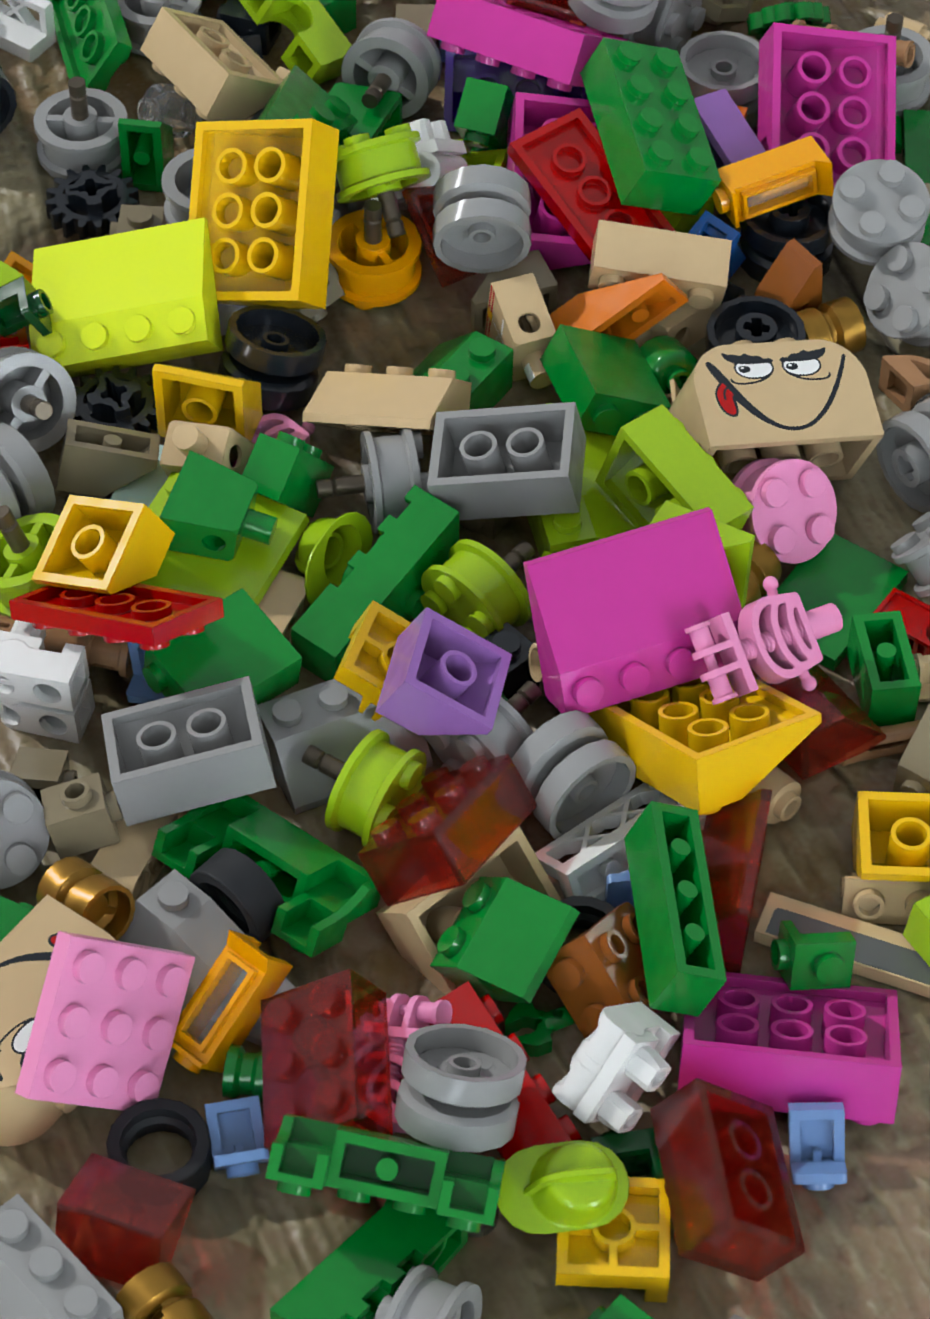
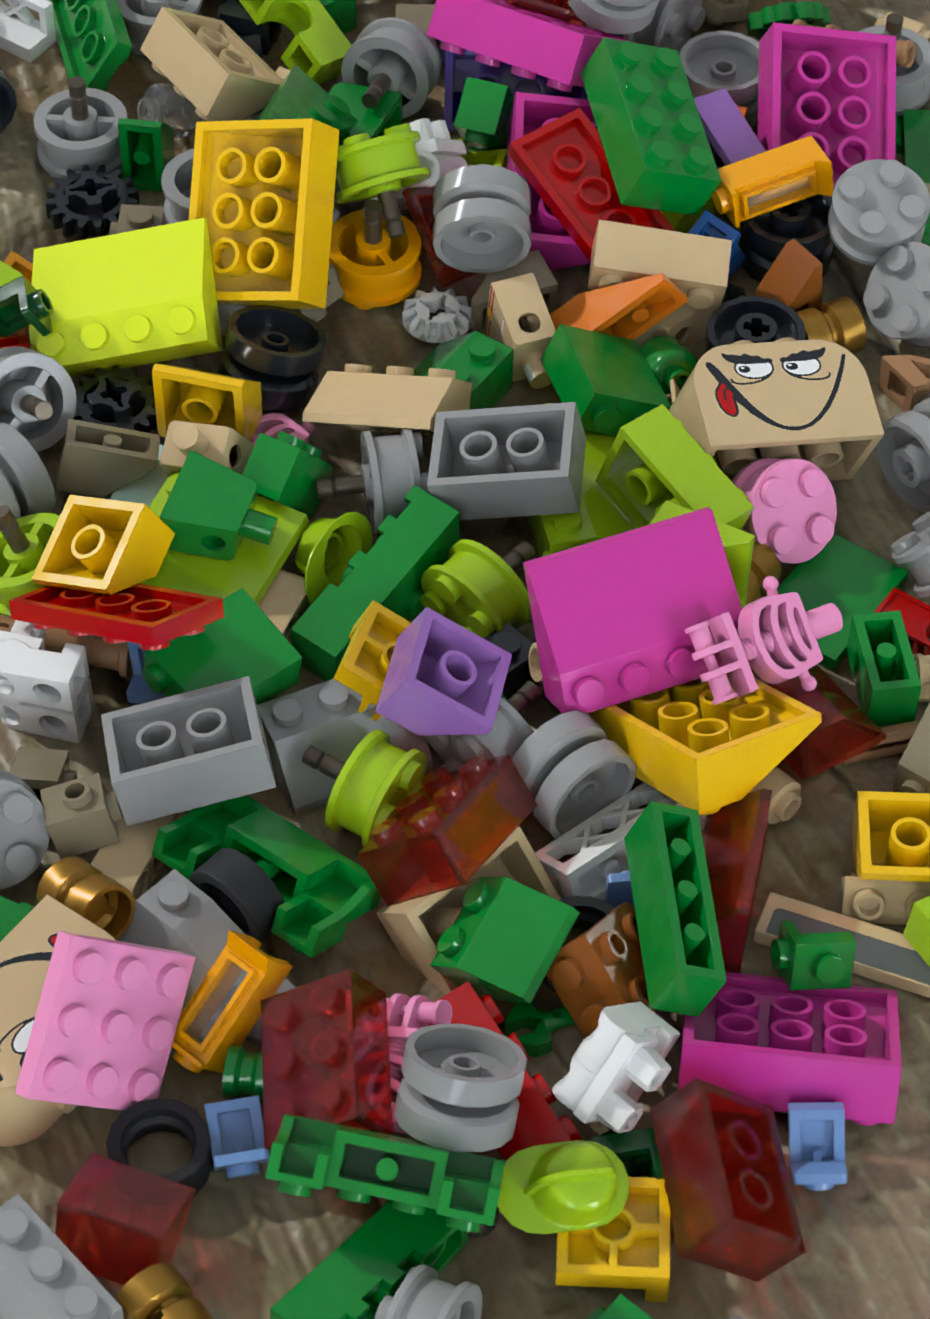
(444, 326): none -> white gear

